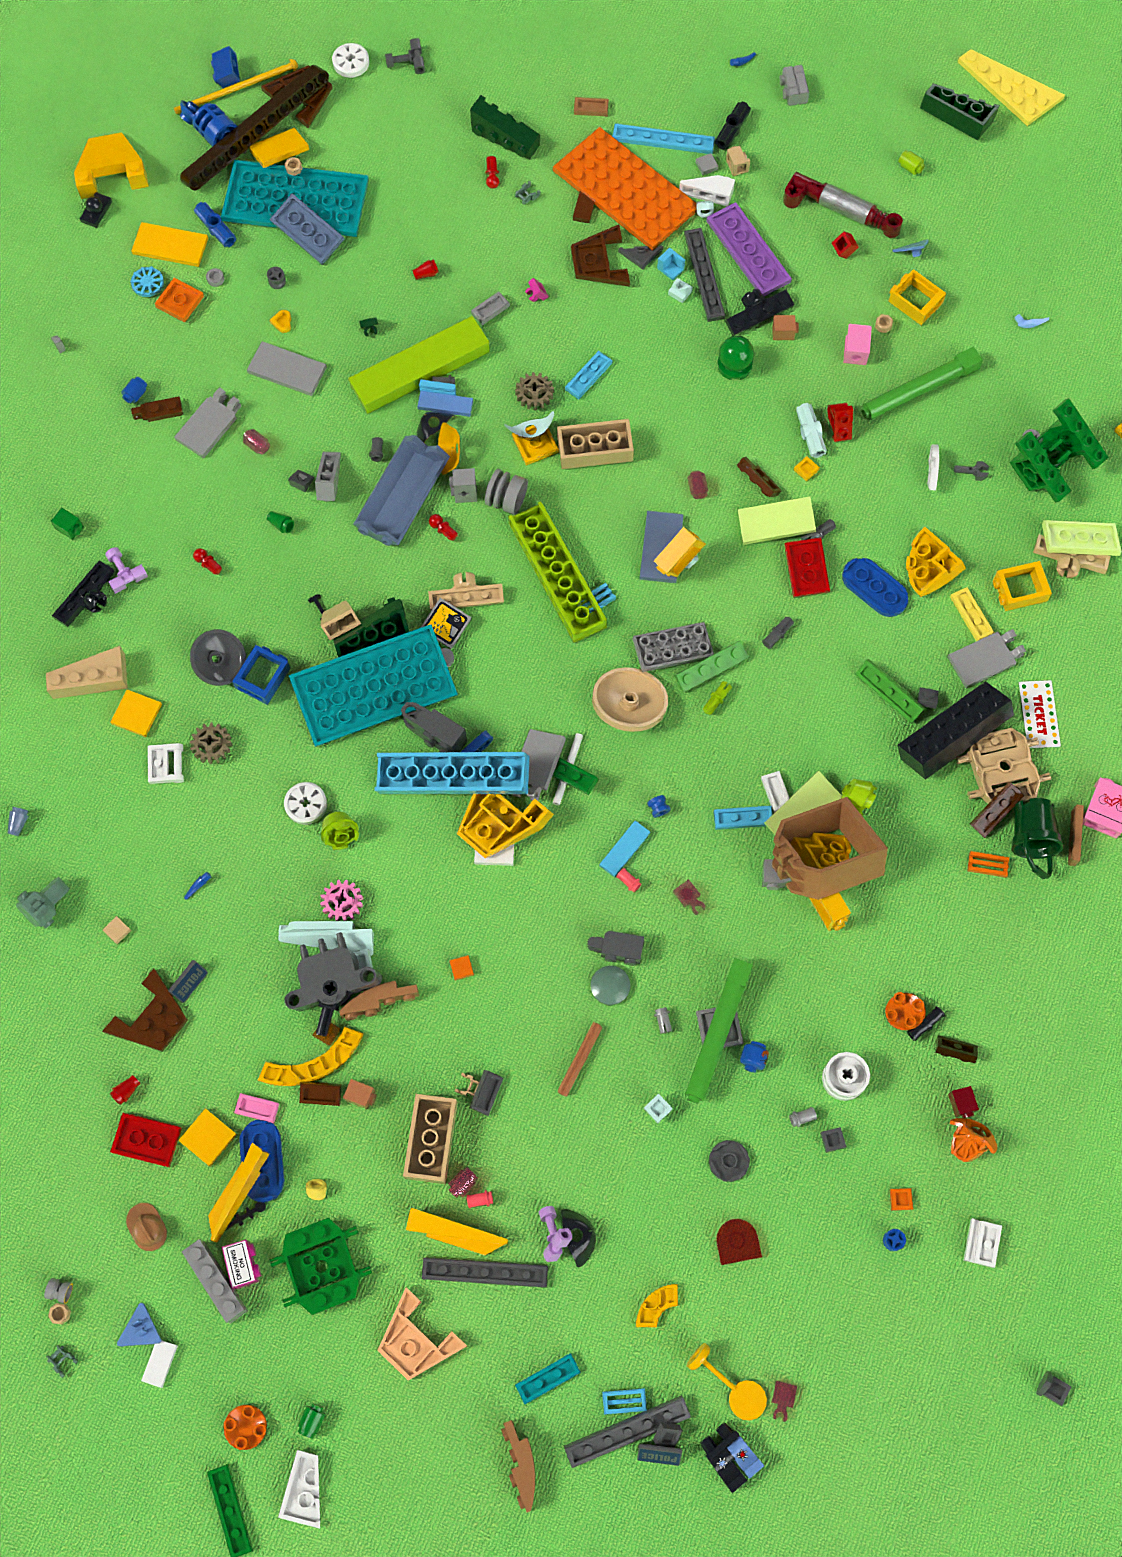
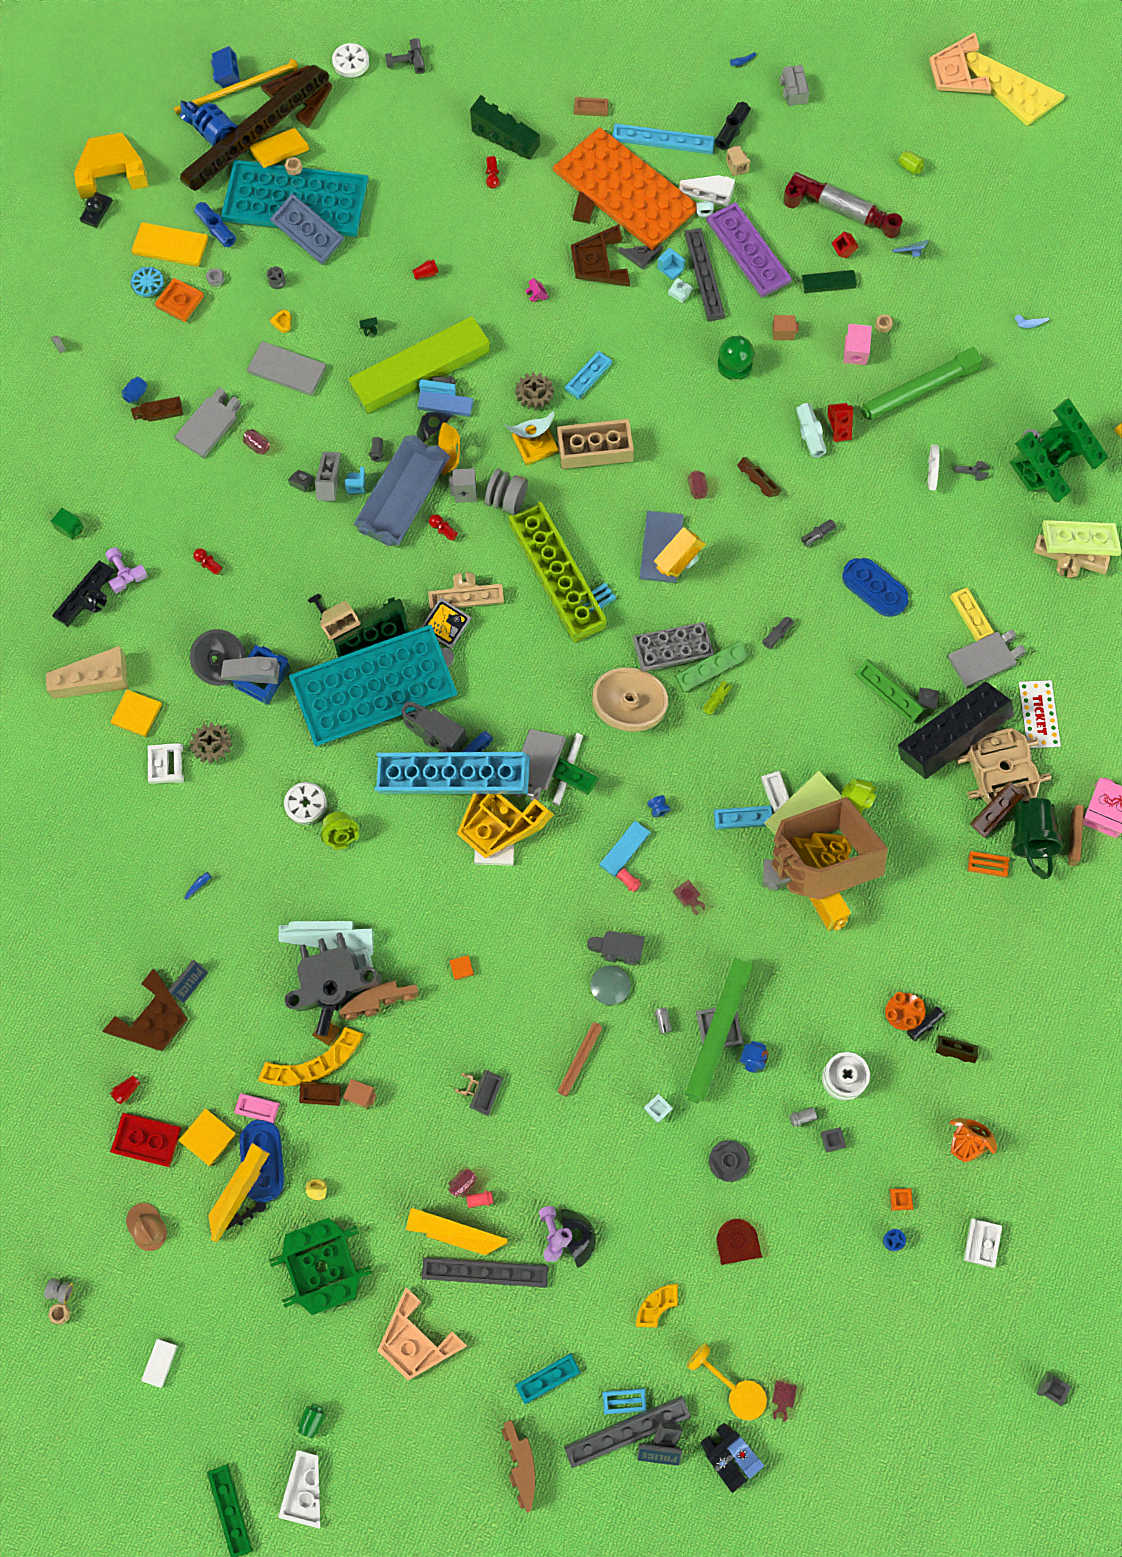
(17, 820): sand blue cone -> none
(39, 906): sand green piece -> none
(56, 1364): sand green piece -> none
(116, 930): tan tile -> none
(140, 1329): medium blue piece -> none
(214, 1281): light grey brick -> none
(241, 1264): brick -> none
(245, 1427): orange dish -> none
(251, 669): none -> light grey slope
(281, 522): green cone -> none
(345, 905): bright pink gear -> none
(356, 482): none -> medium azure panel
(430, 1139): tan brick -> none
(490, 308): light grey plate -> none
(532, 196): sand green piece -> none
(706, 164): light grey tile -> none
(758, 310): black plate -> none
(776, 520): yellowish green tile -> none
(806, 468): yellow tile -> none
(807, 567): red tile -> none
(829, 281): none -> dark green tile
(925, 286): yellow window -> none
(931, 563): yellow brick -> none
(951, 70): none -> light nougat wing
(959, 110): dark green wedge -> none
(963, 1102): dark red brick -> none
(1039, 581): yellow window -> none

